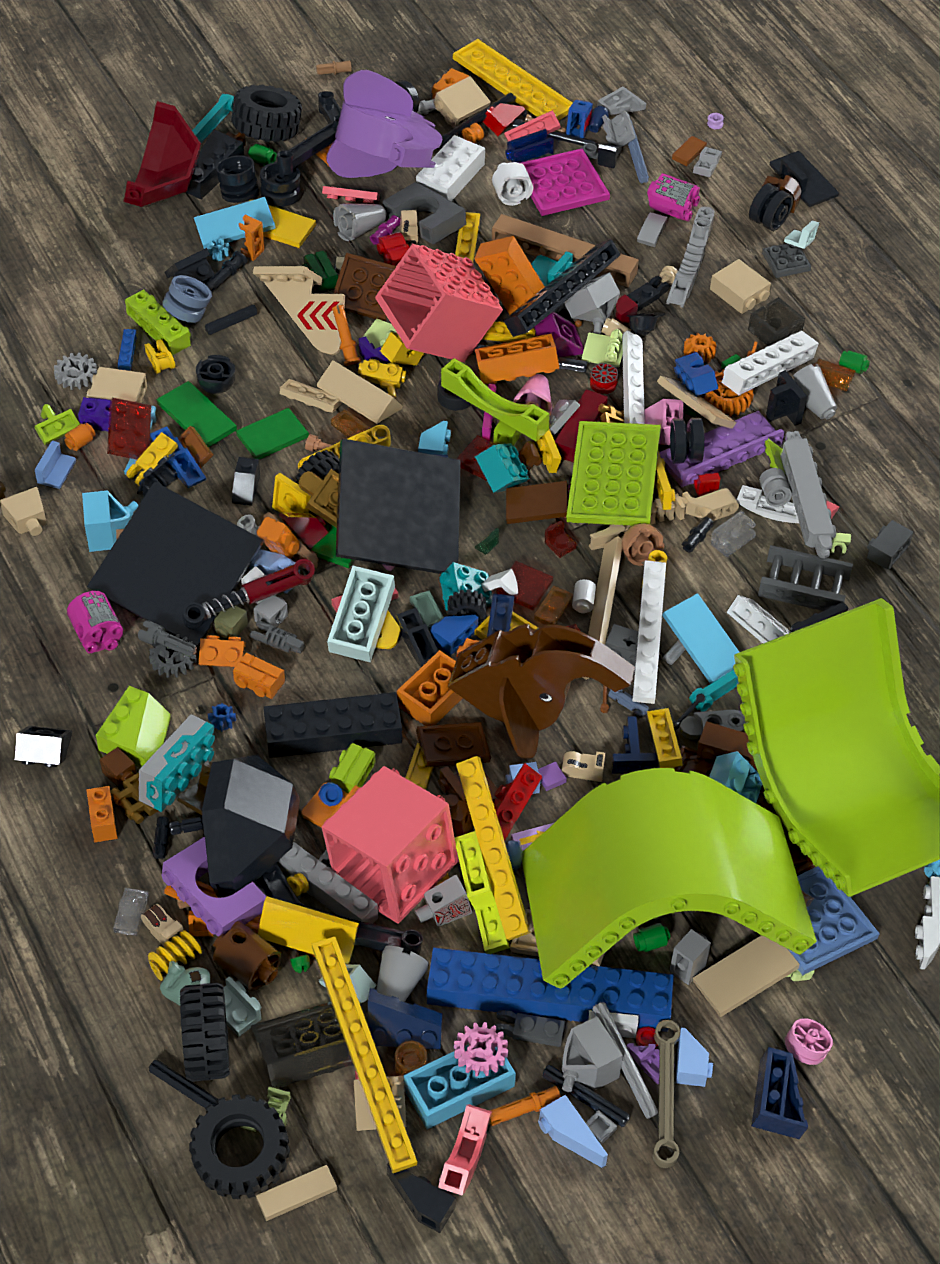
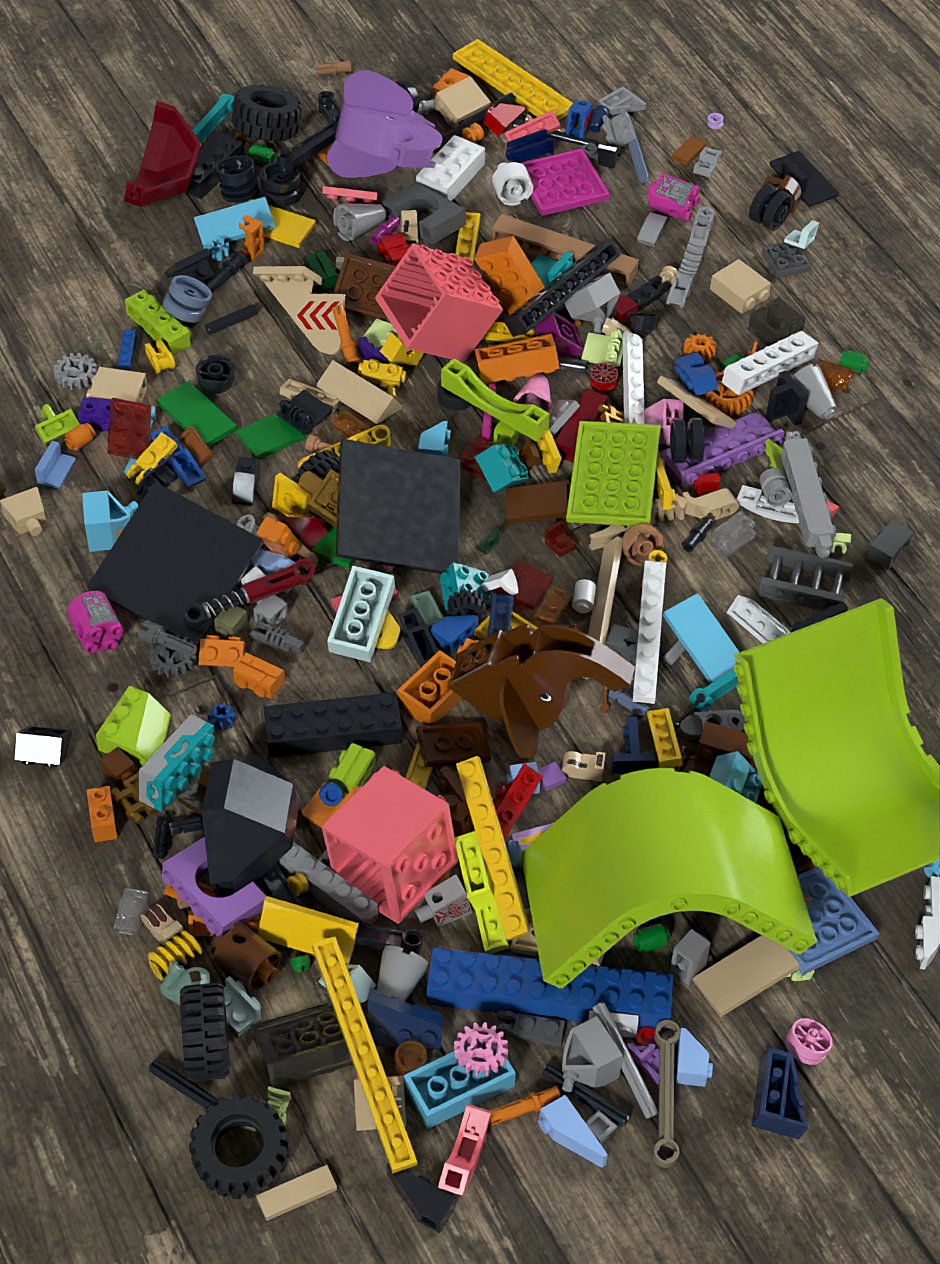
(303, 411): none -> black hinge

